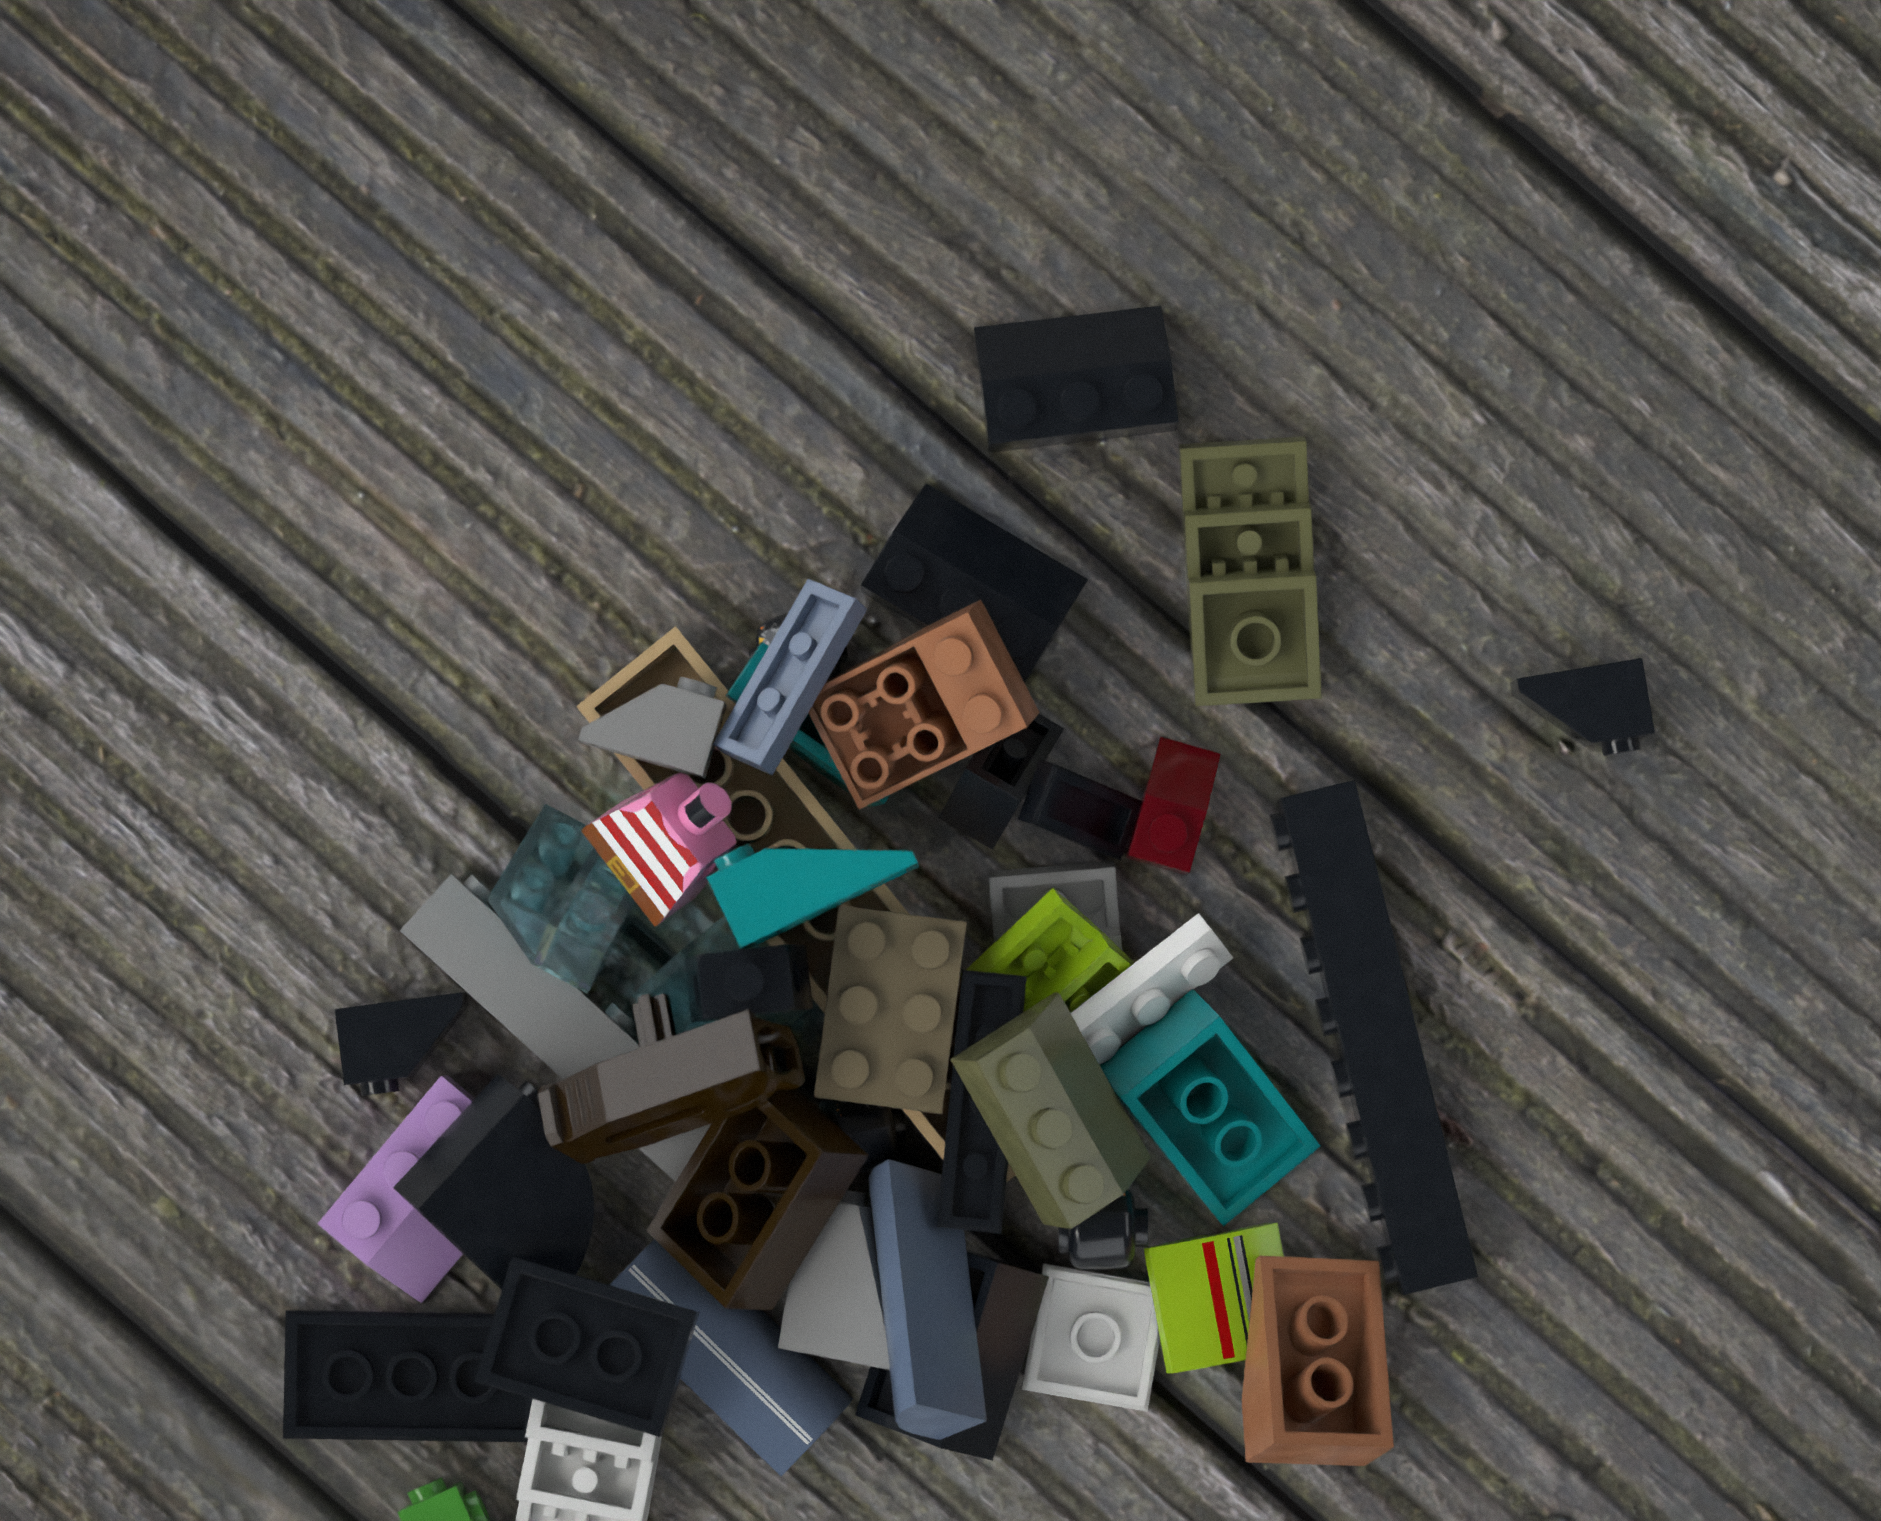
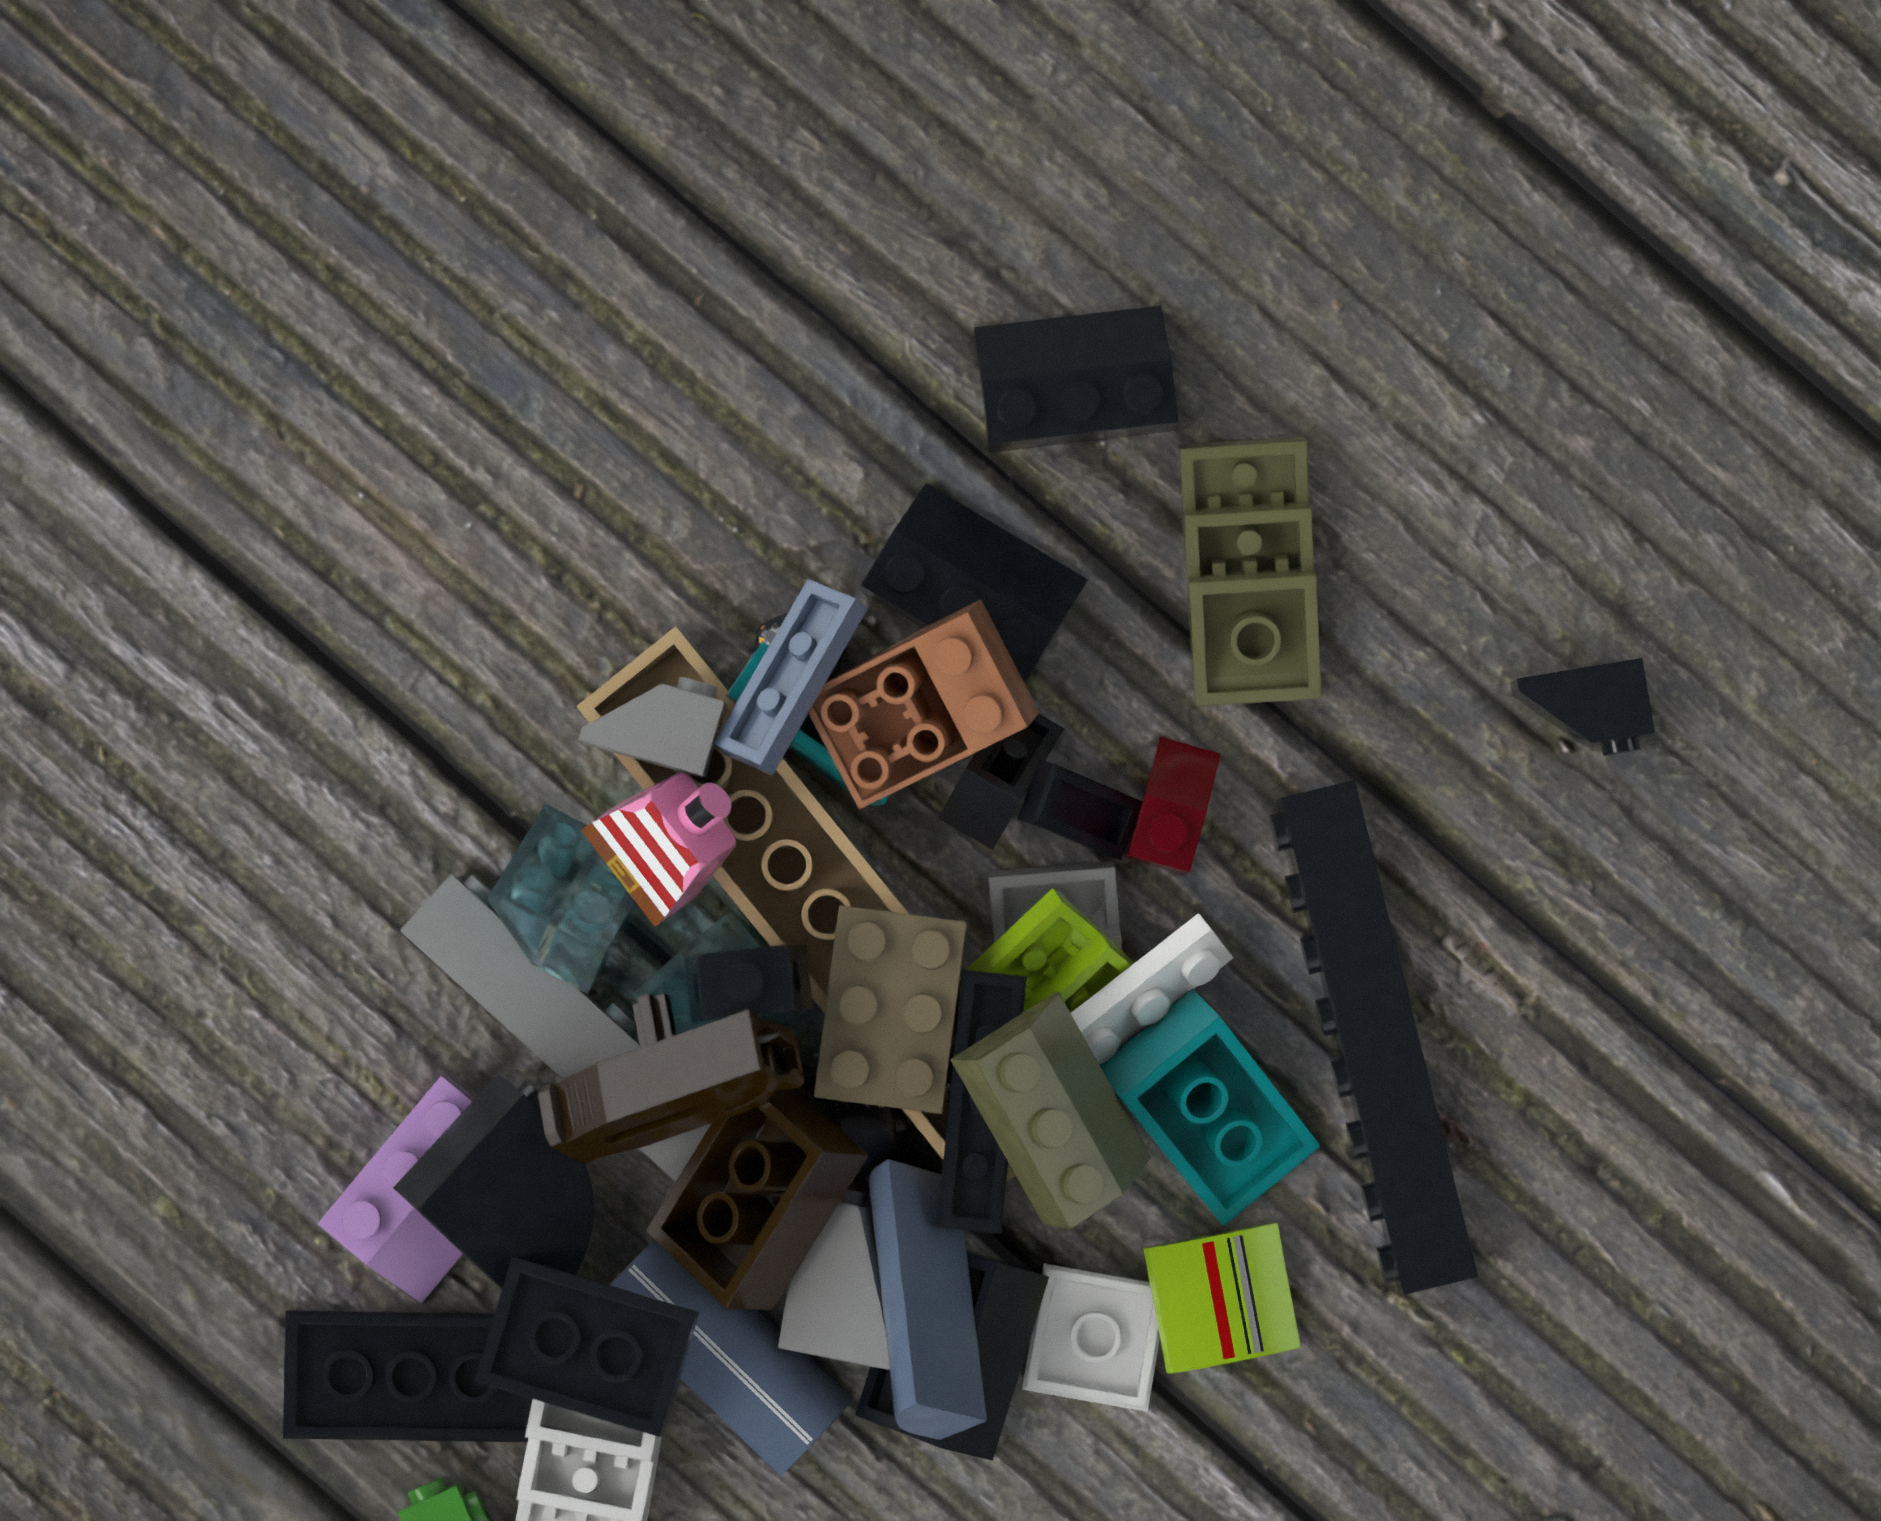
(393, 1038): black slope -> none
(786, 887): teal slope -> none
(1107, 1236): black head -> none
(1316, 1364): nougat slope -> none

